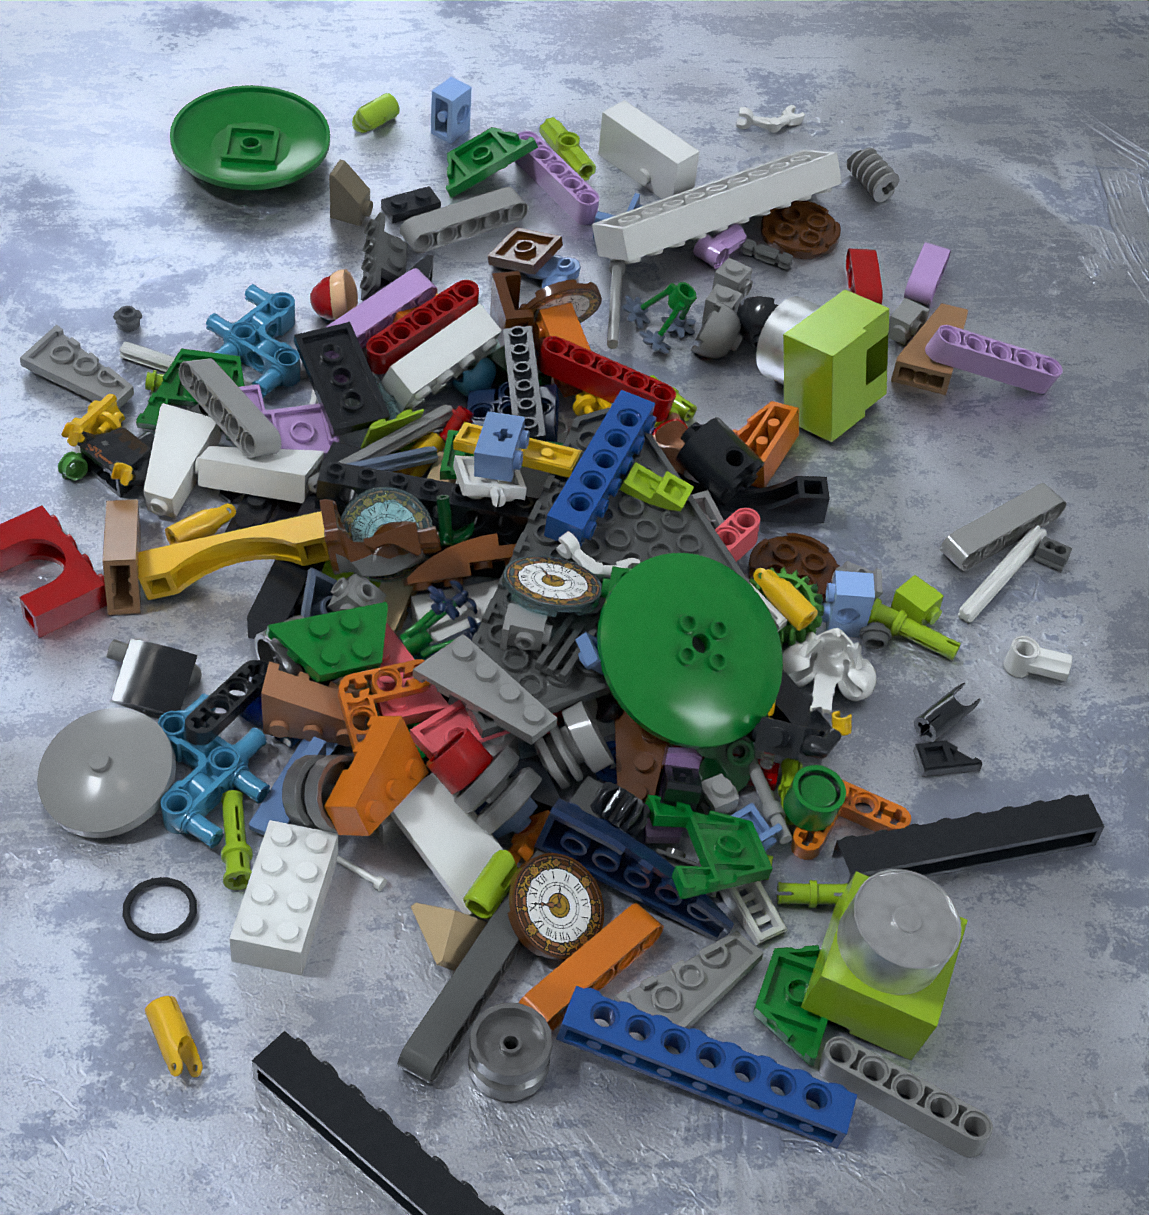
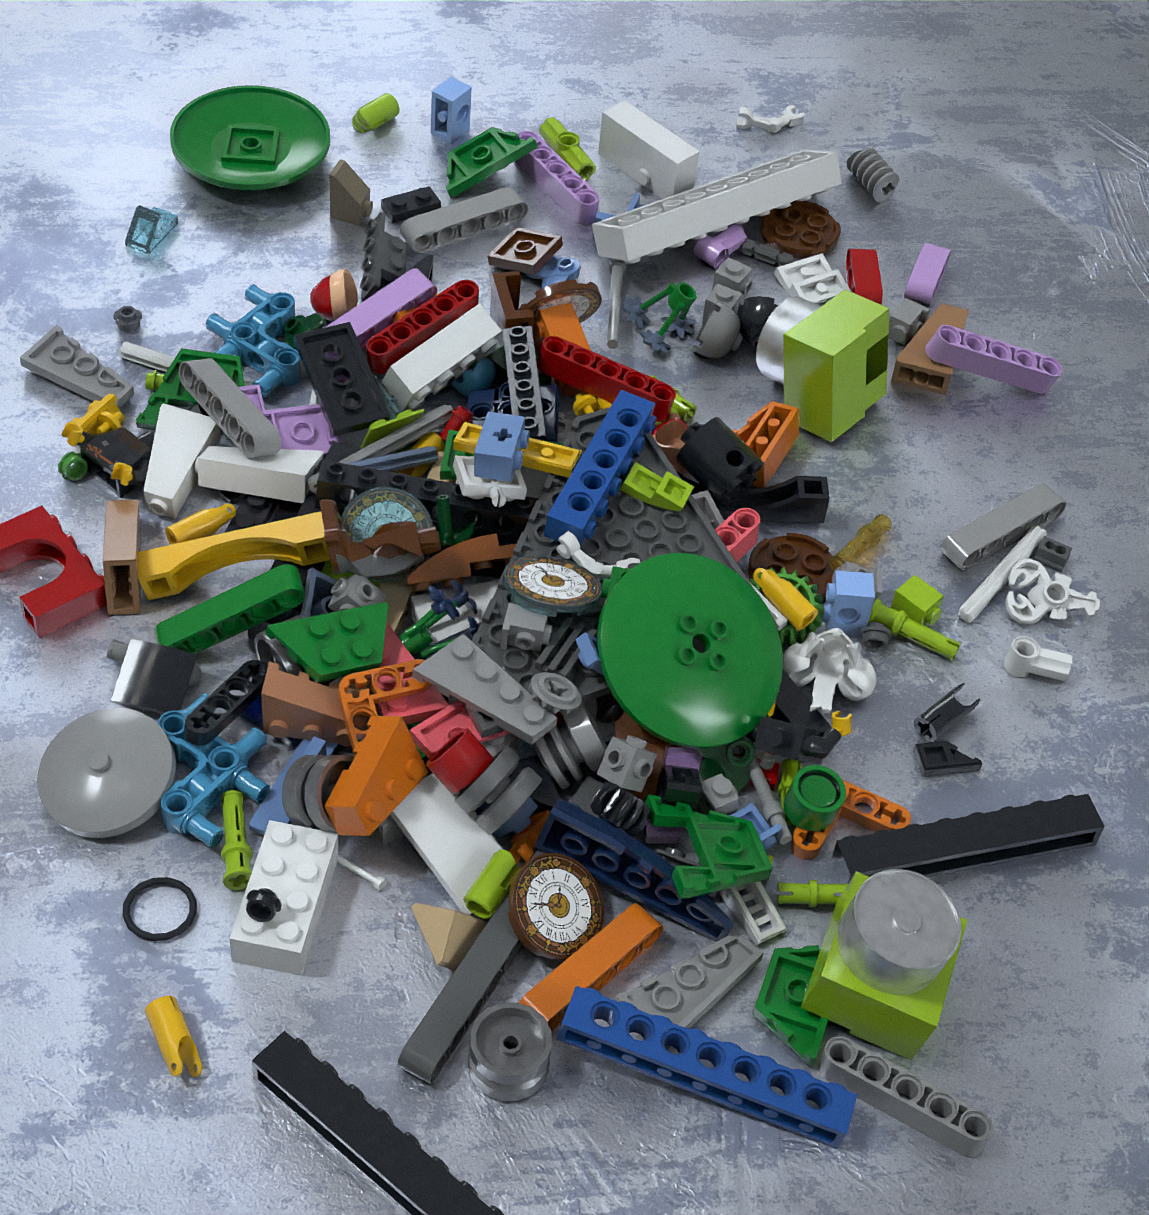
(149, 228): none -> clear light blue slope
(233, 611): none -> green beam
(262, 904): none -> black plate
(301, 324): none -> dark green plate
(555, 693): none -> light grey gear
(627, 763): none -> light grey brick
(811, 279): none -> white slope
(866, 538): none -> clear yellow pin
(1046, 596): none -> white animal

